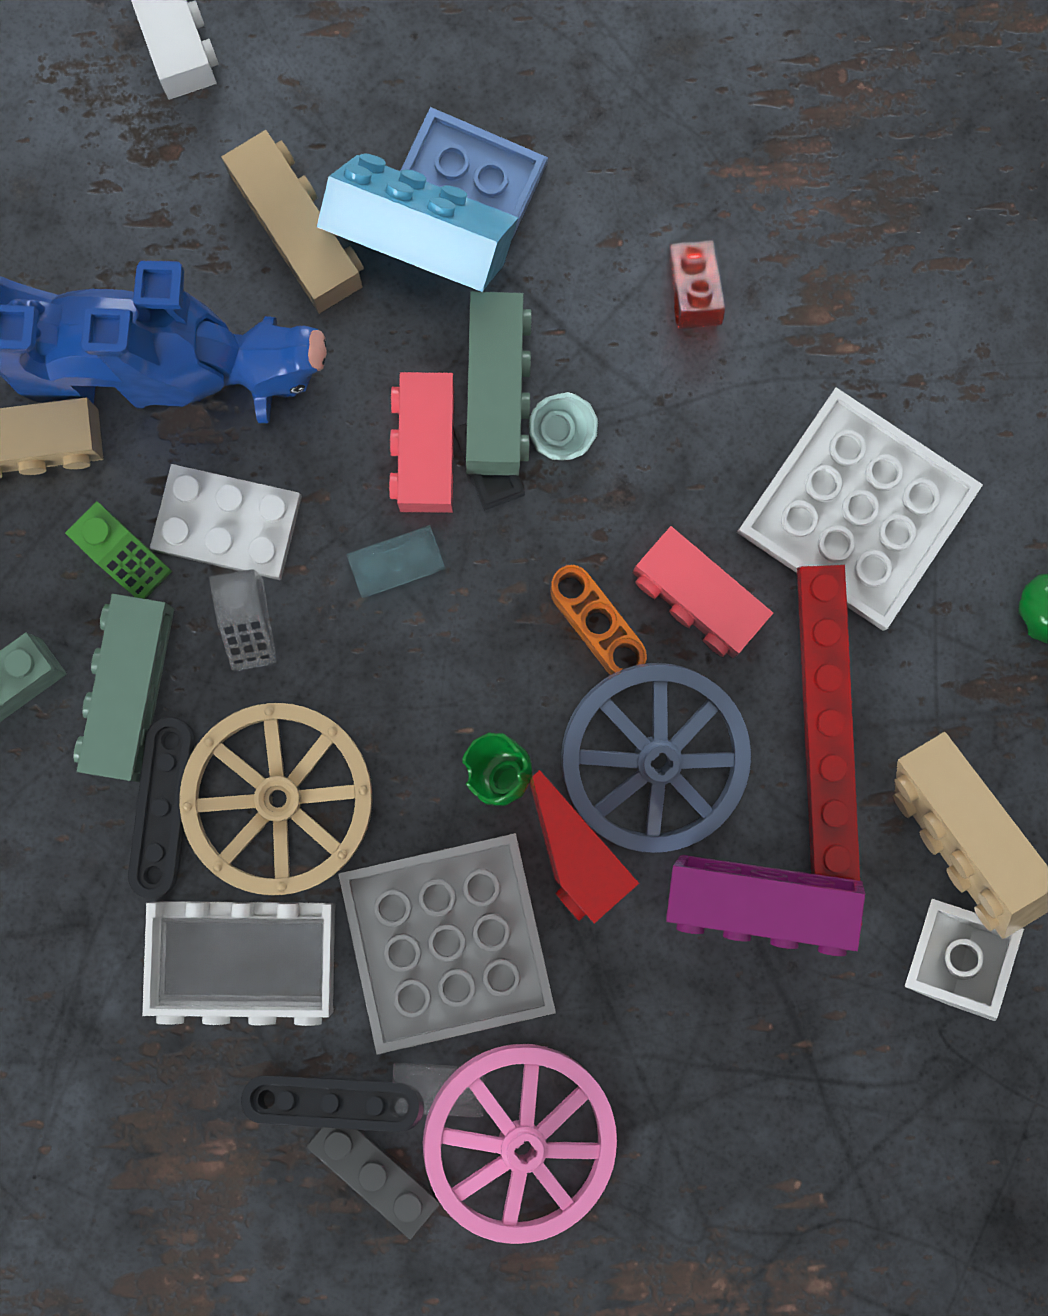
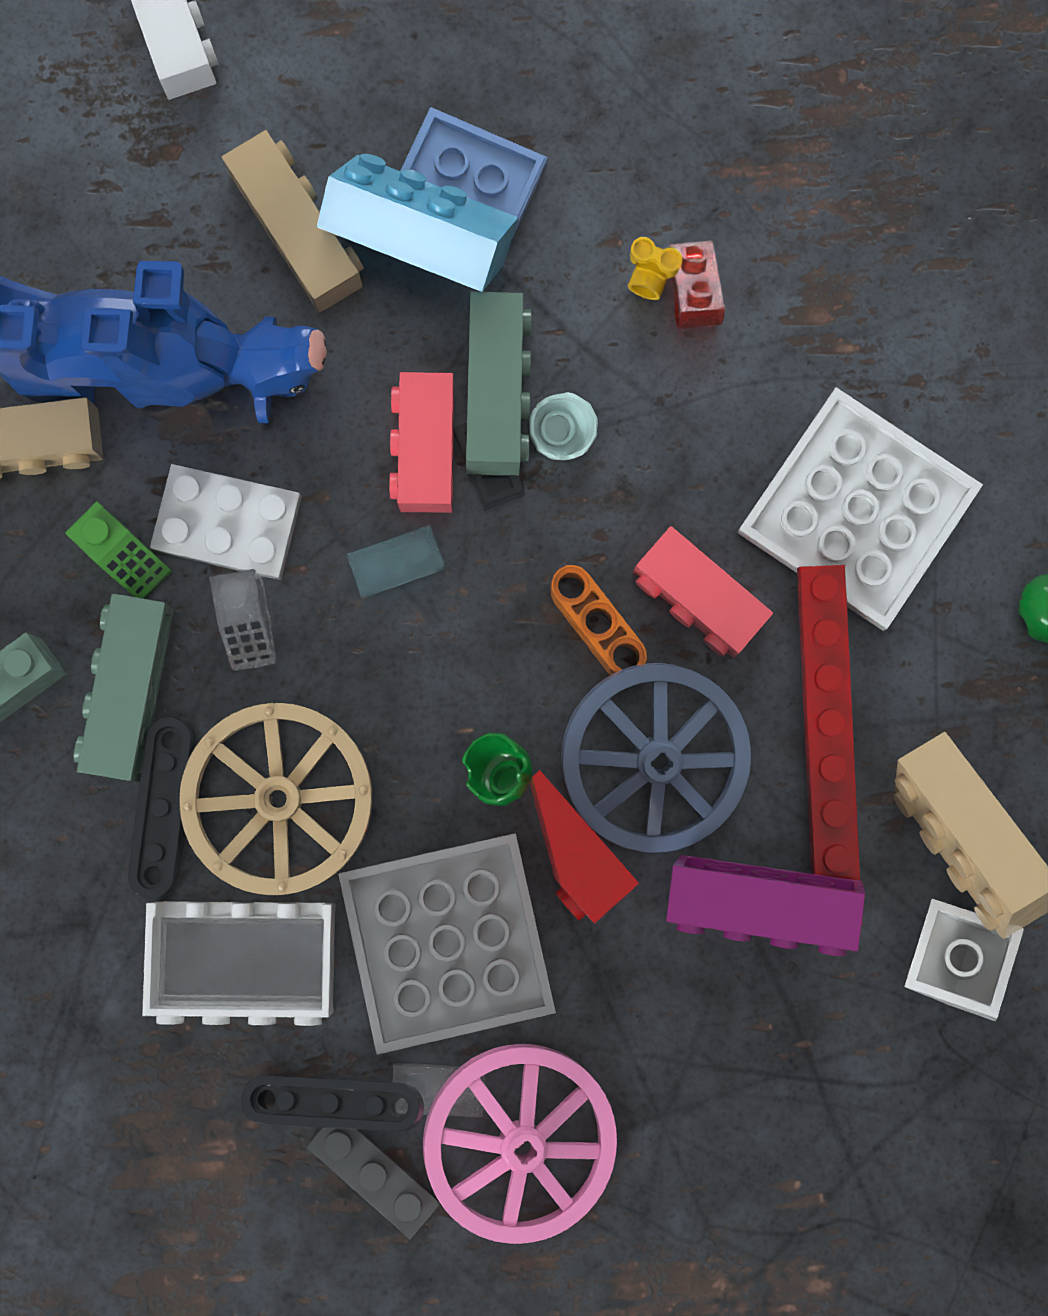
(652, 268): none -> yellow plate

